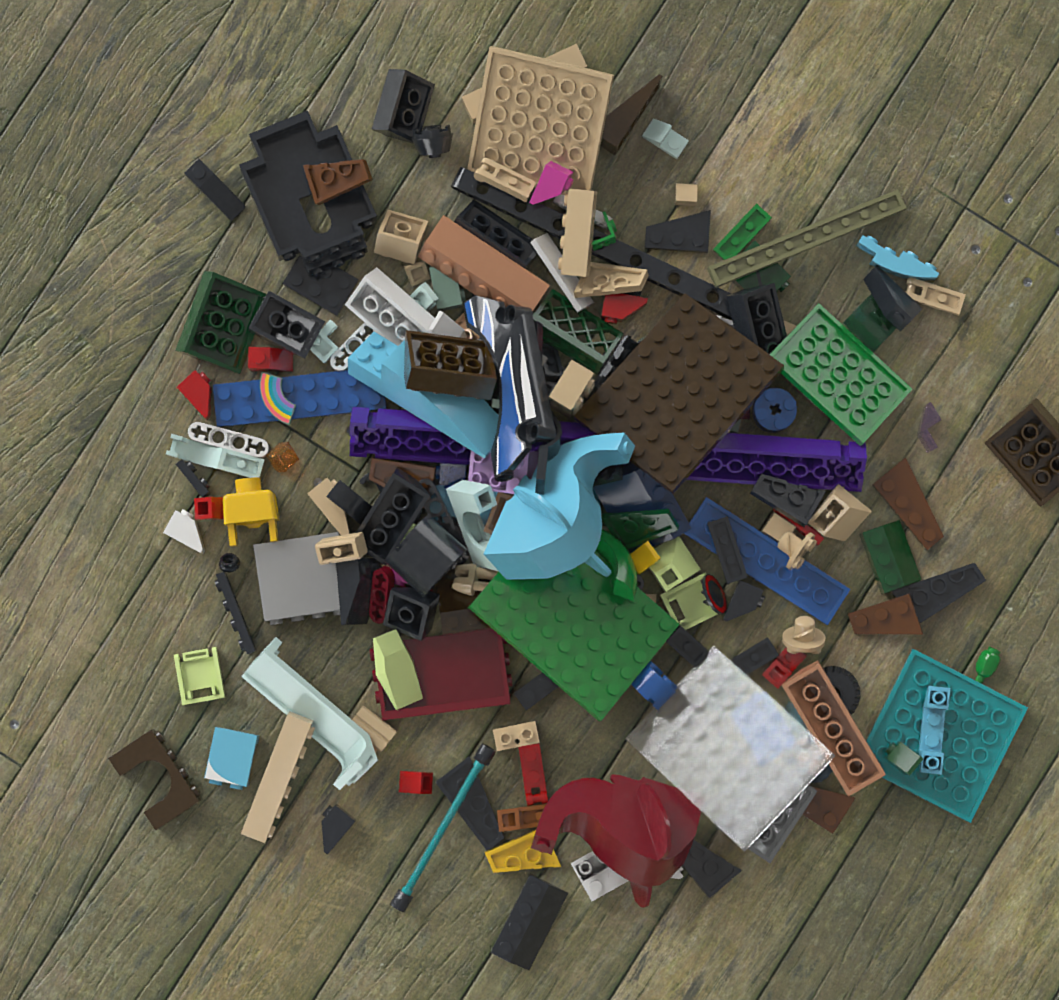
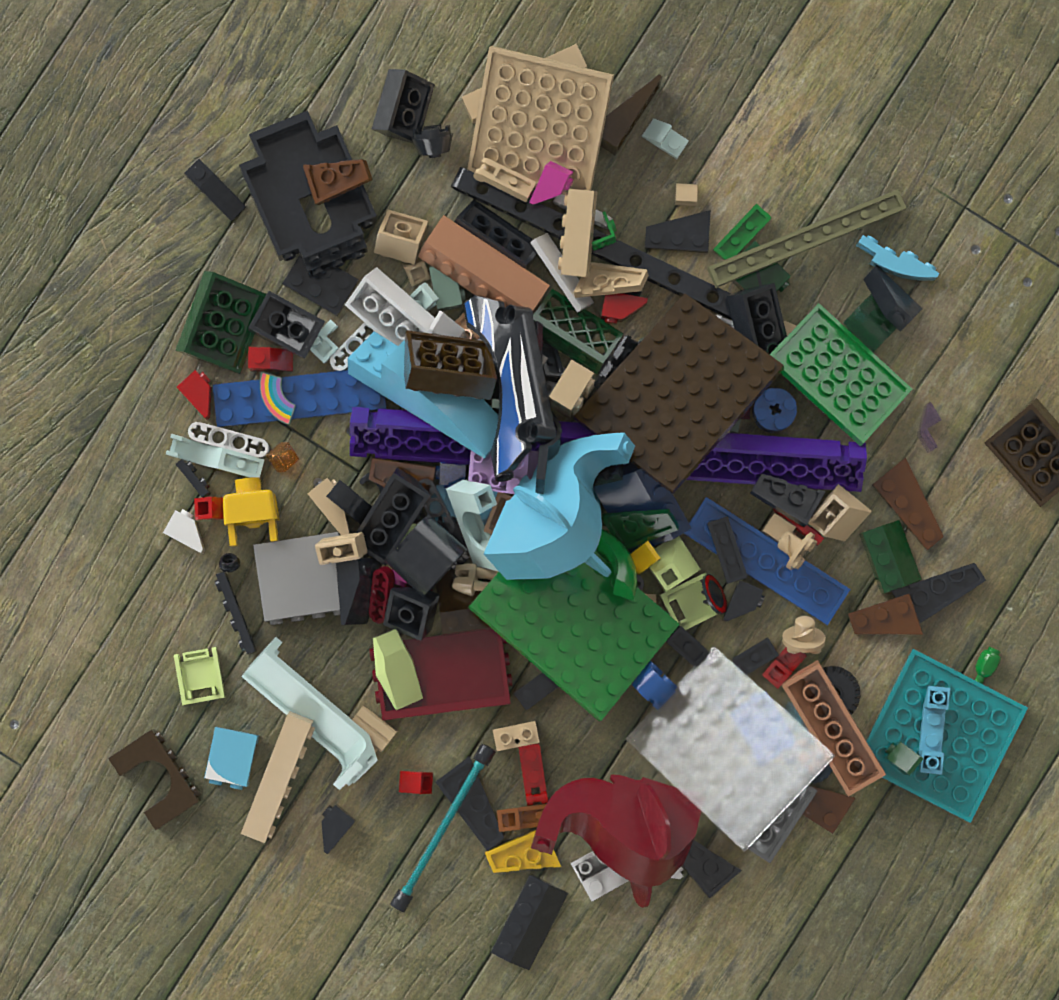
(935, 296): tan plate -> none

